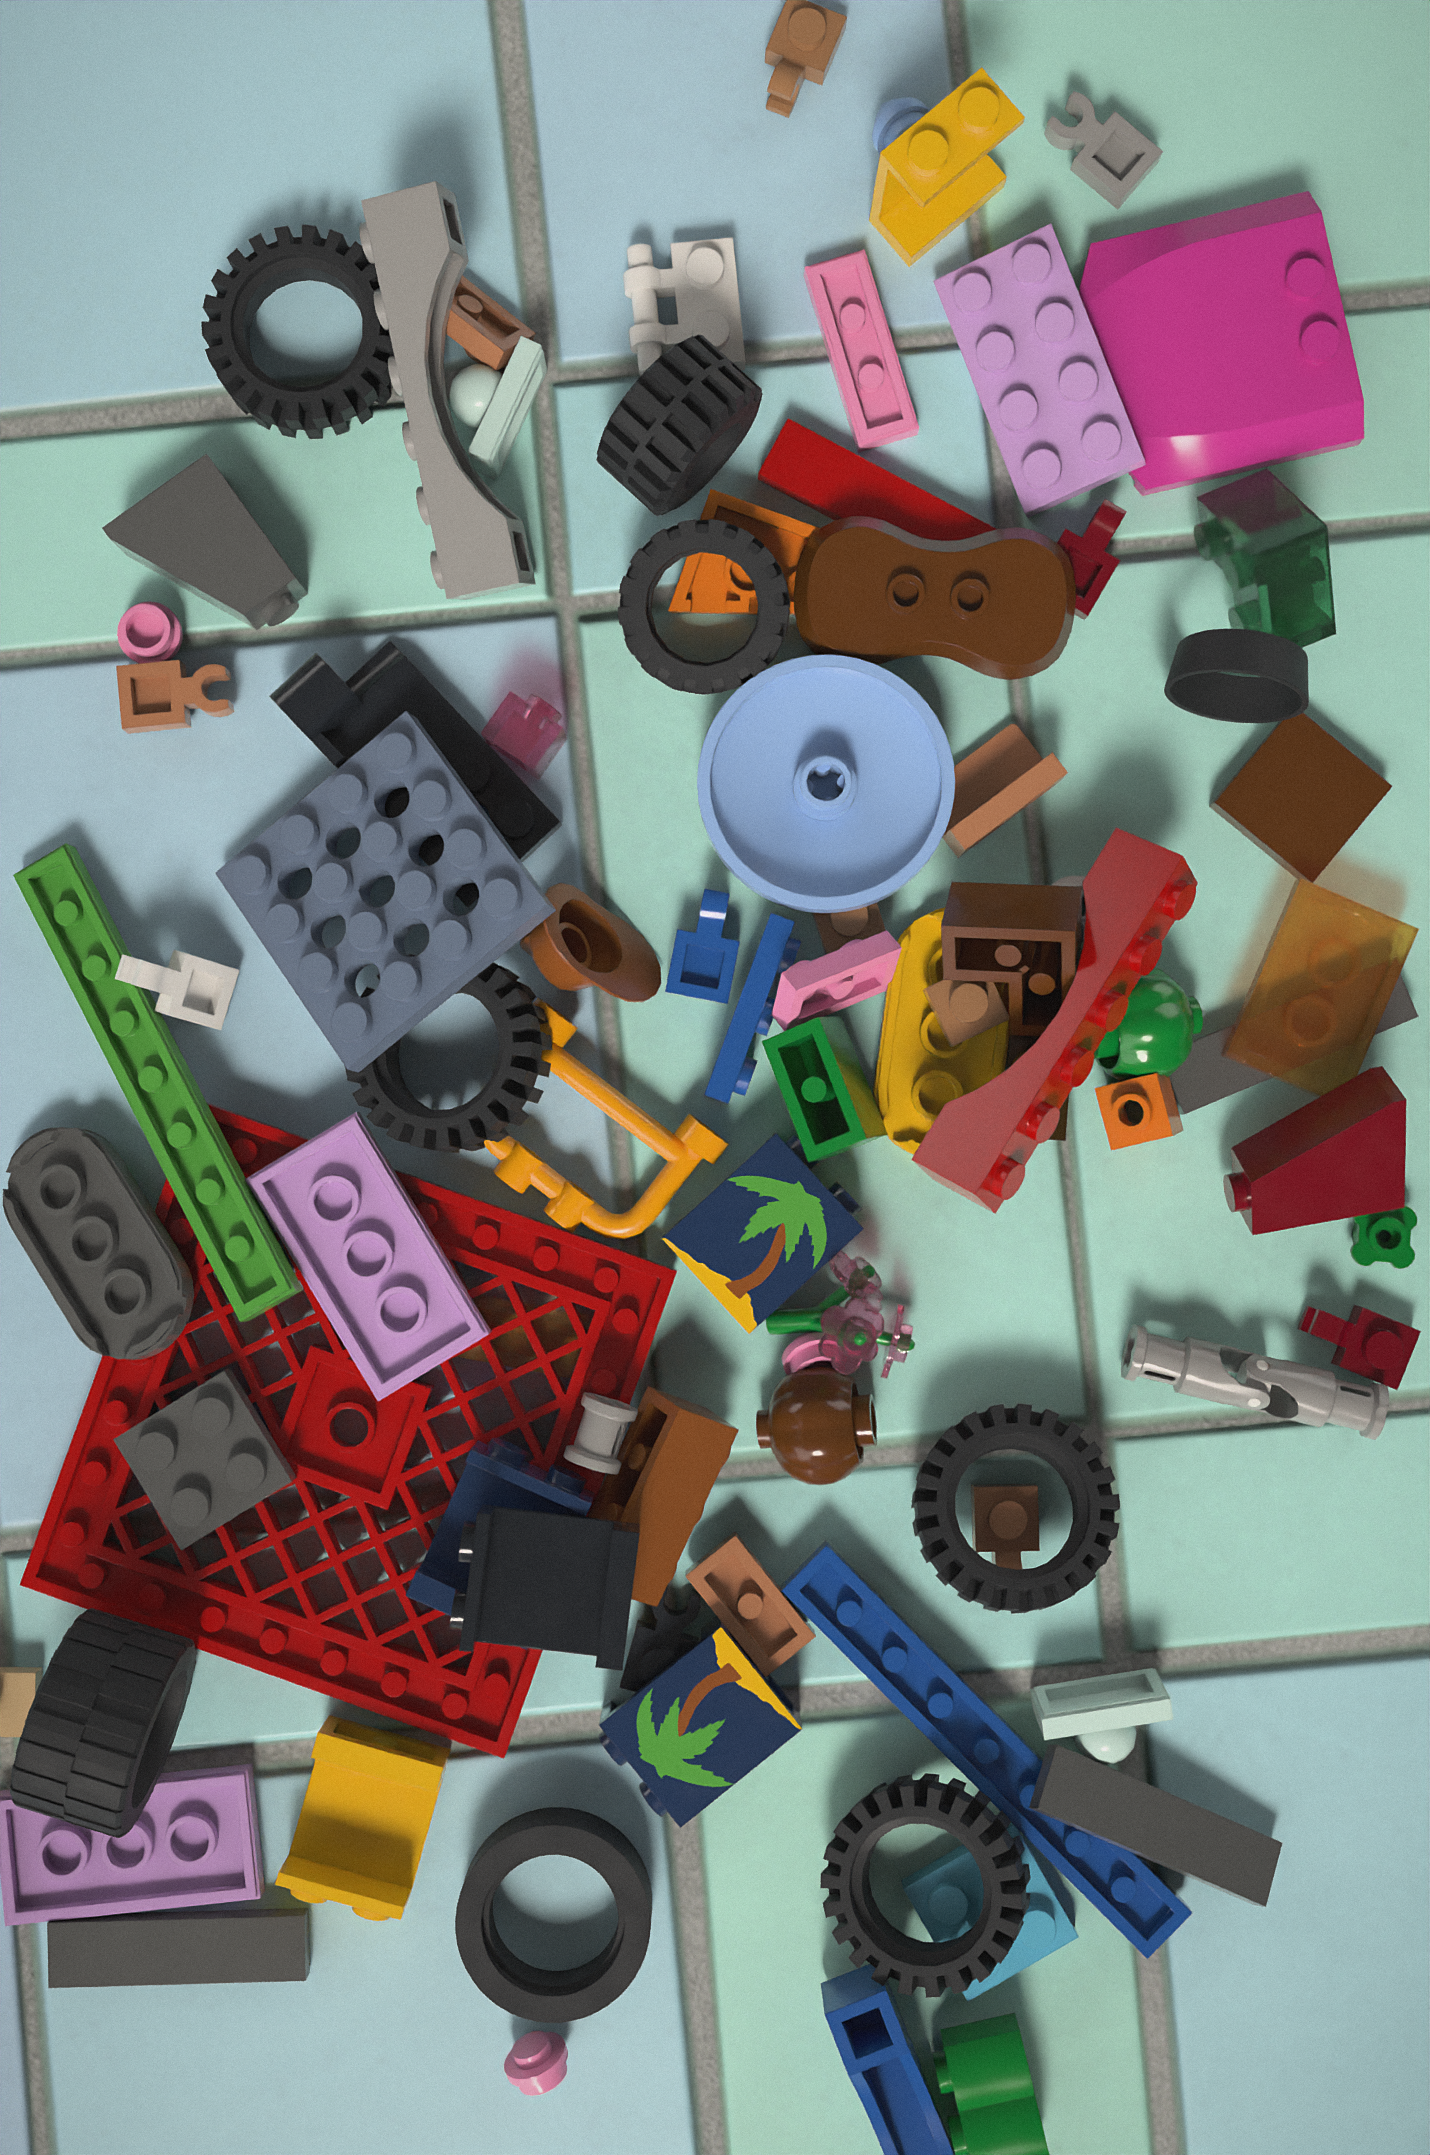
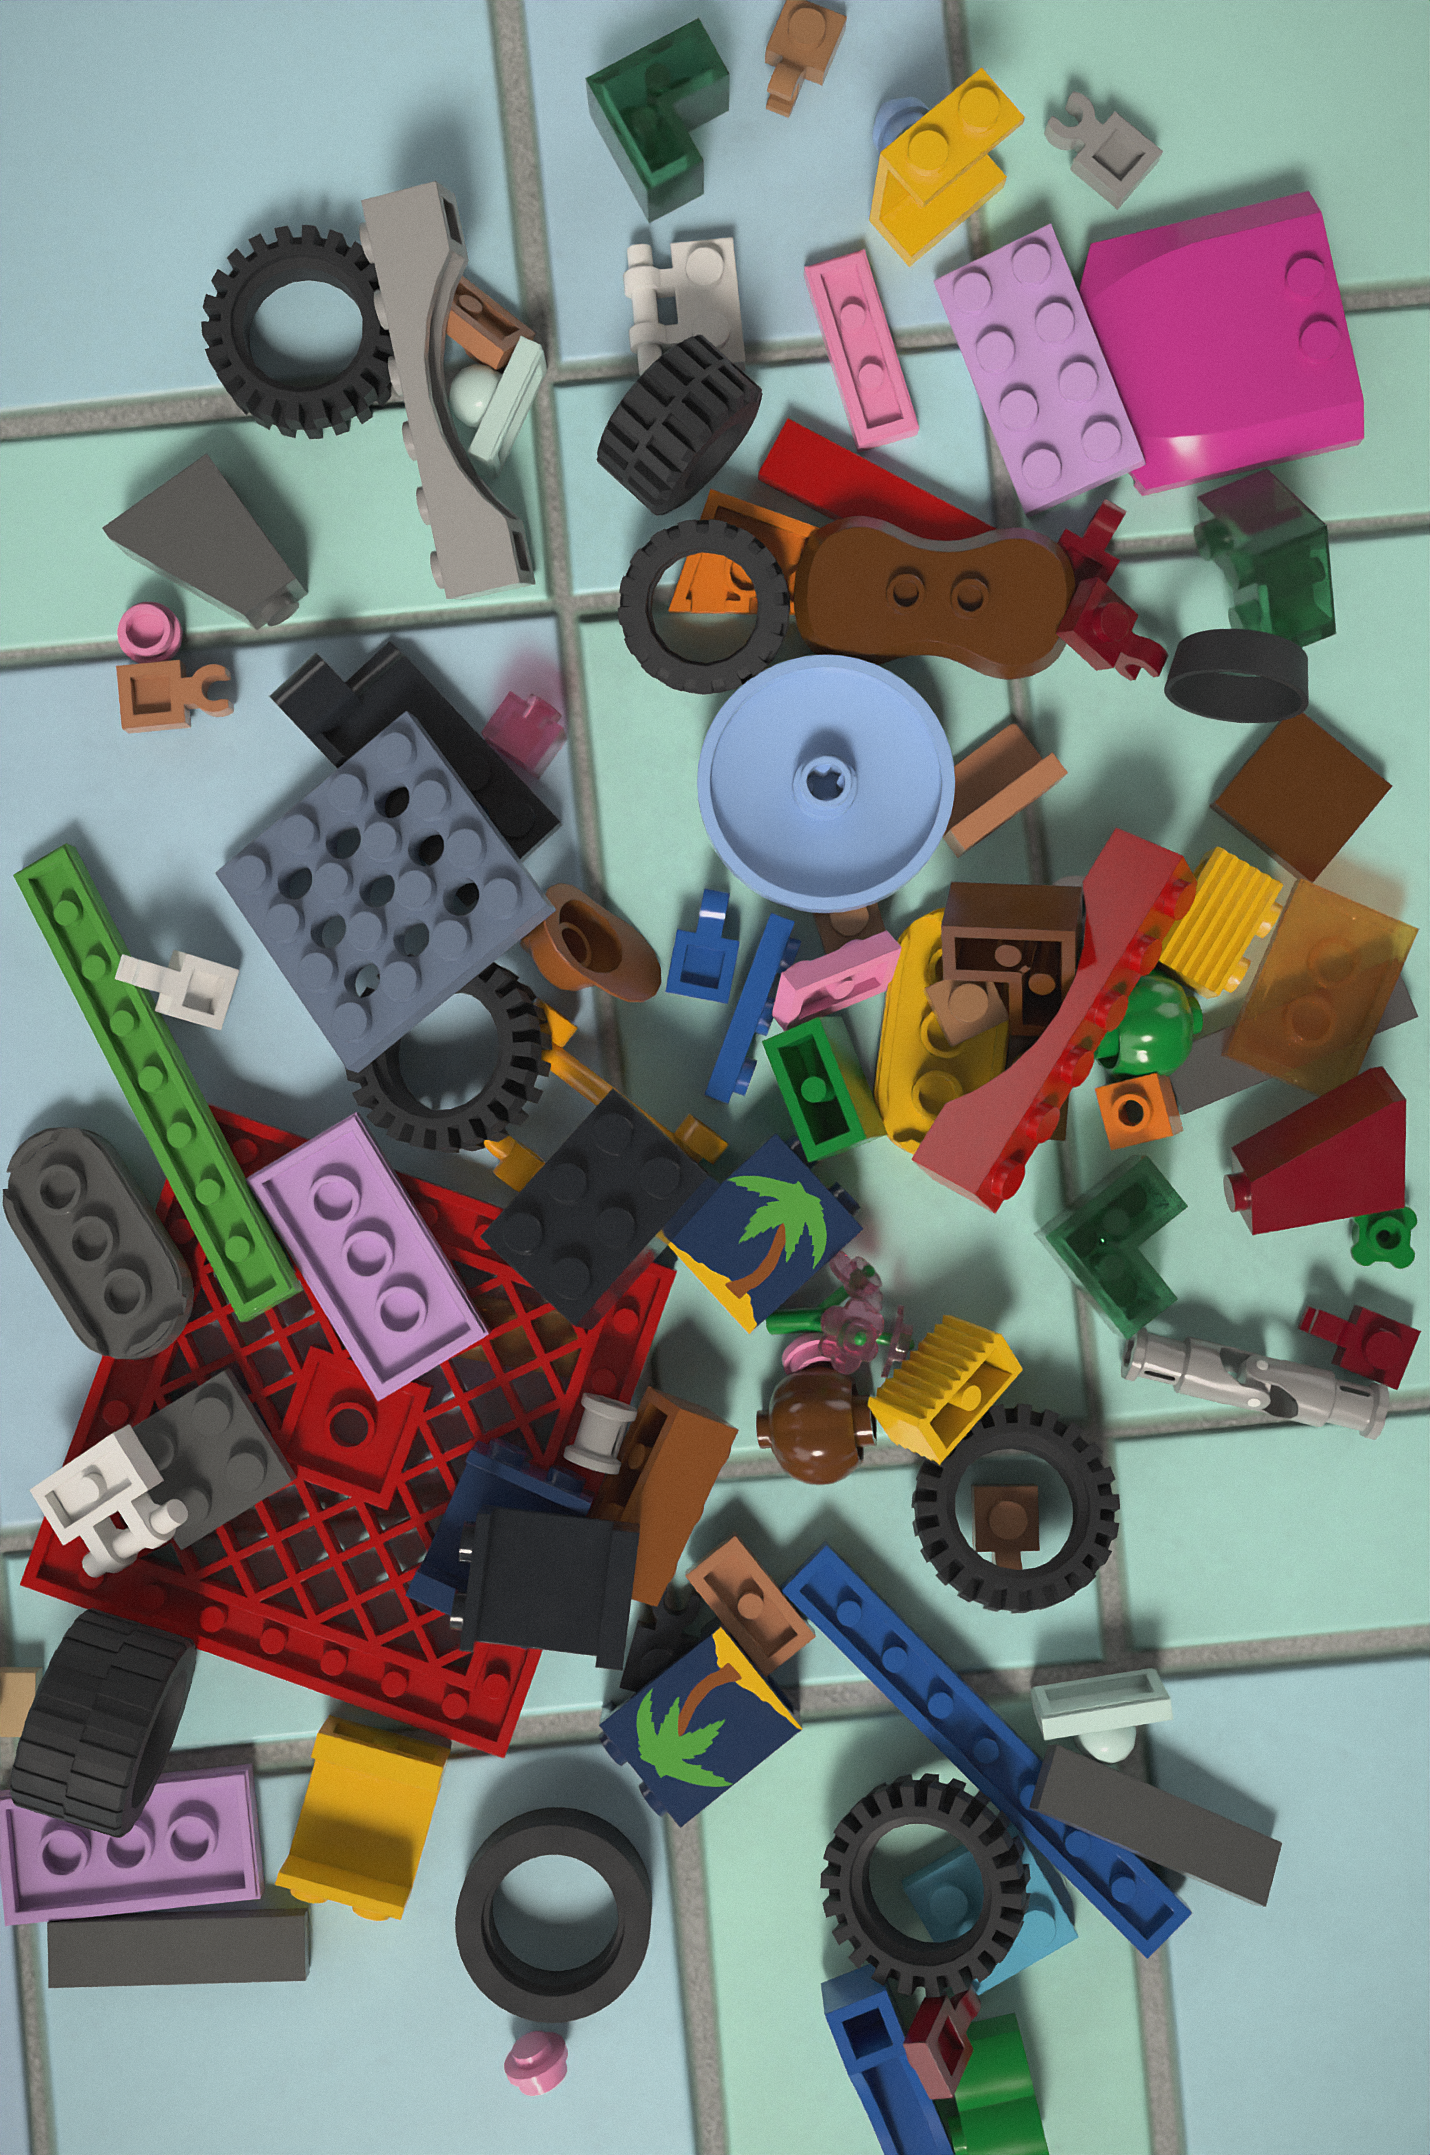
(98, 1484): none -> white plate
(600, 1211): none -> black brick
(648, 108): none -> clear green brick
(939, 2042): none -> plate
(944, 1387): none -> yellow brick
(1099, 1241): none -> clear green brick
(1100, 631): none -> dark red plate
(1228, 910): none -> yellow brick

